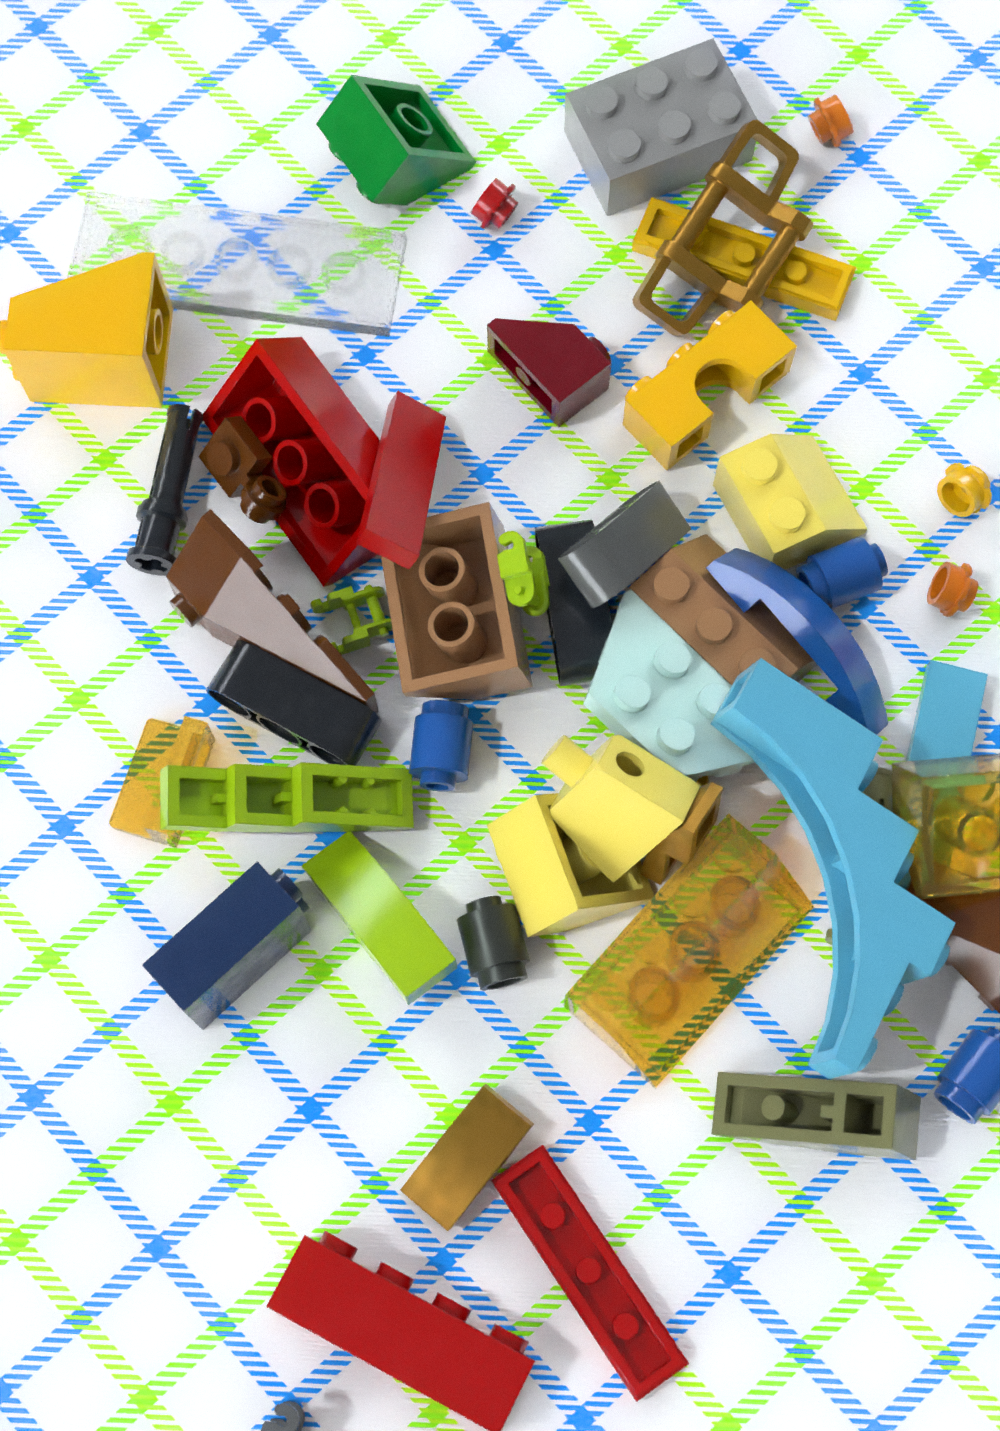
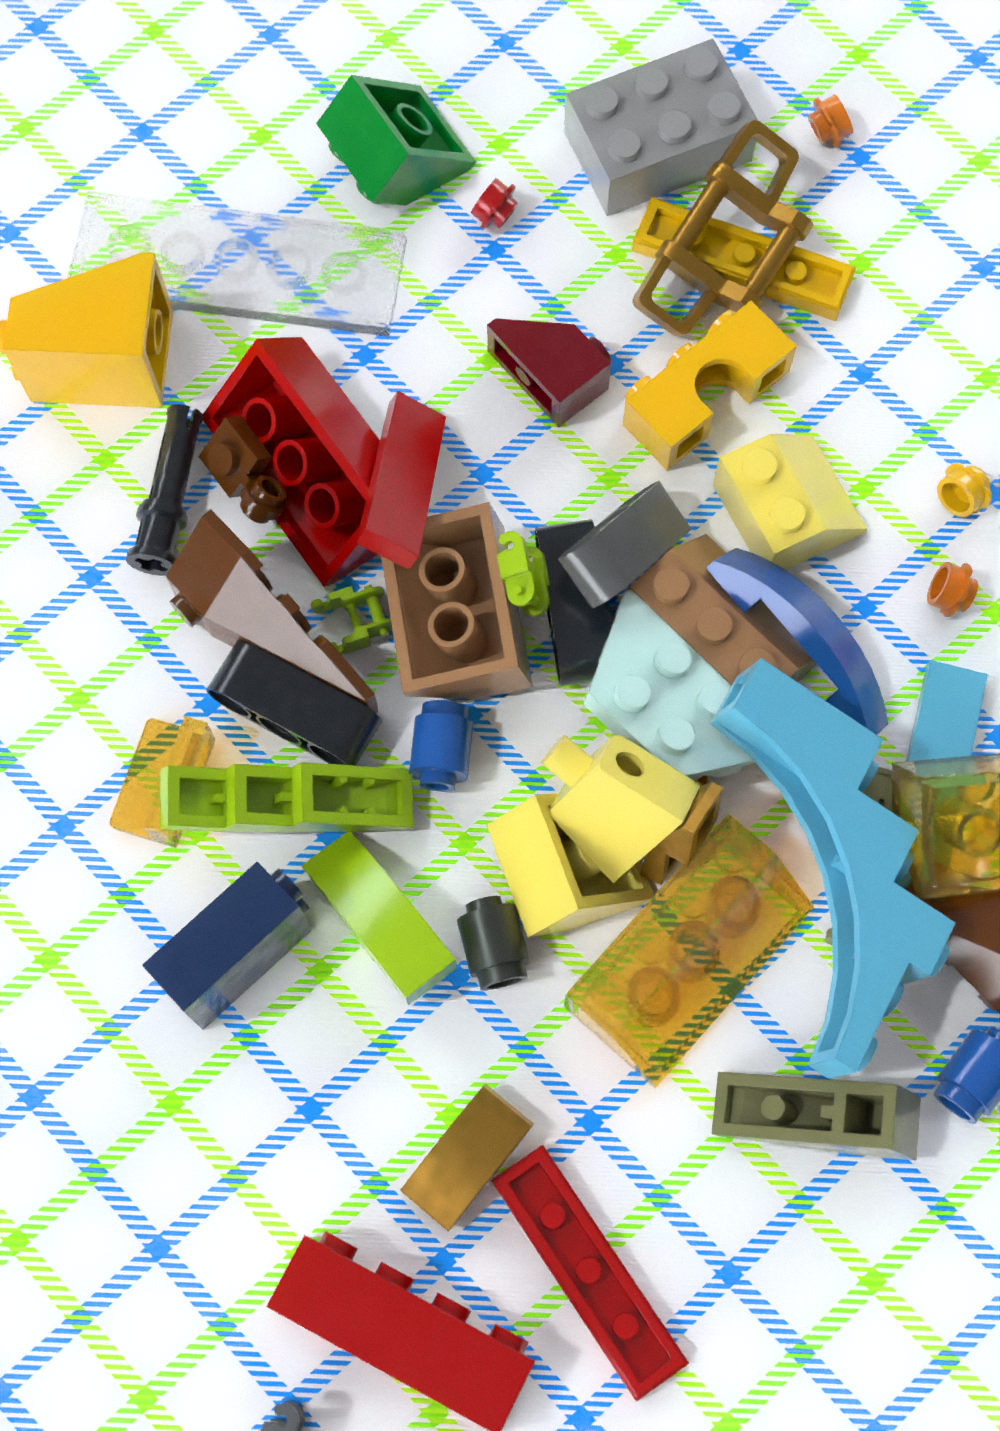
(845, 572): blue brick -> none

